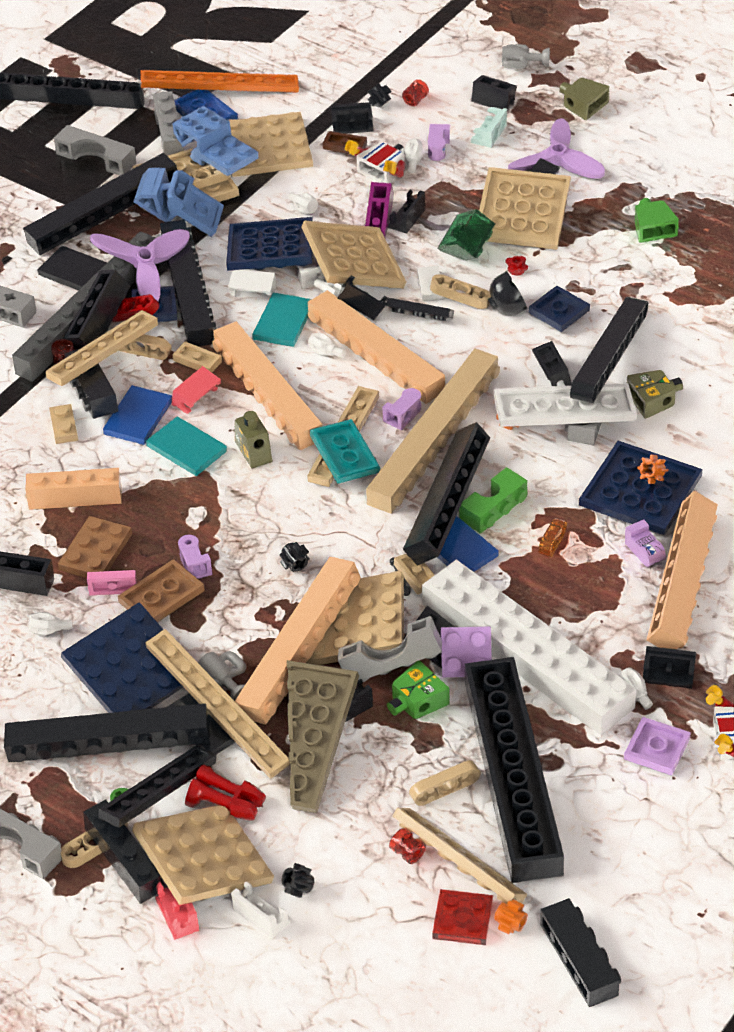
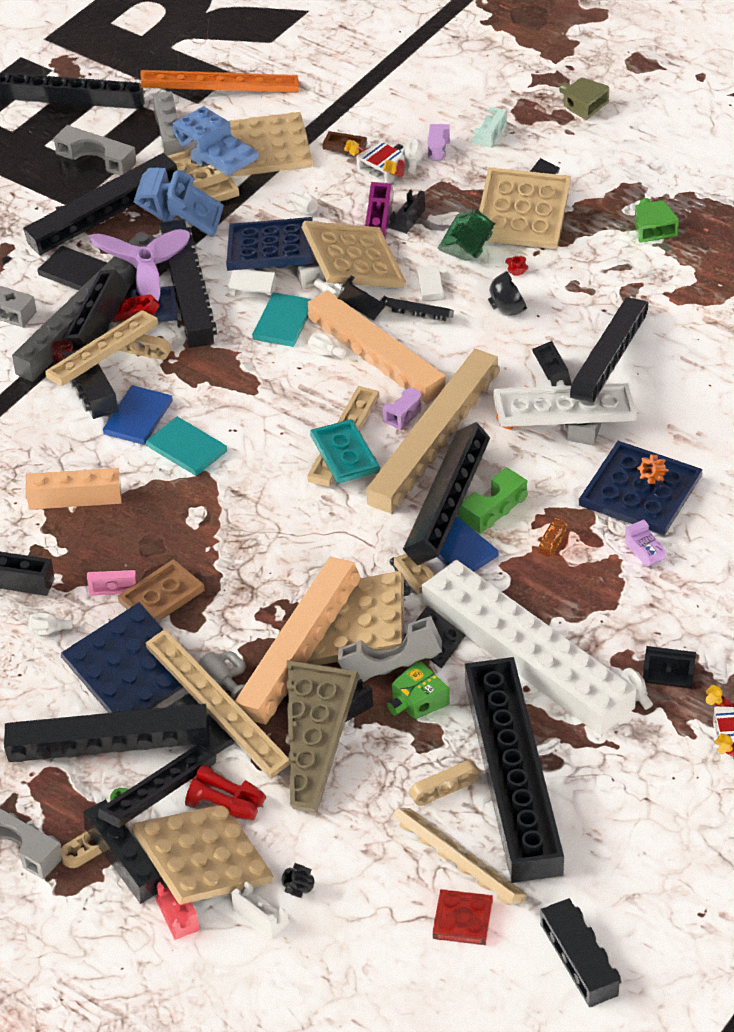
(63, 424): tan plate -> none
(94, 547): medium nougat plate -> none
(191, 558): lavender leg -> none
(194, 389): coral hinge -> none
(196, 357): tan plate -> none
(199, 98): blue tile -> none
(250, 430): olive torso -> none
(266, 384): light nougat brick -> none
(294, 556): black gear -> none
(352, 118): black hinge -> none
(379, 95): black gear -> none
(409, 847): clear red wheel -> none
(415, 92): clear red wheel -> none
(447, 287): tan beam -> none
(464, 646): lavender plate -> none
(493, 92): black hinge -> none
(511, 916): orange gear -> none
(517, 56): light grey piece -> none
(559, 308): dark blue plate -> none
(560, 155): lavender piece -> none
(653, 391): olive torso -> none
(657, 746): lavender plate -> none
(683, 572): light nougat brick -> none

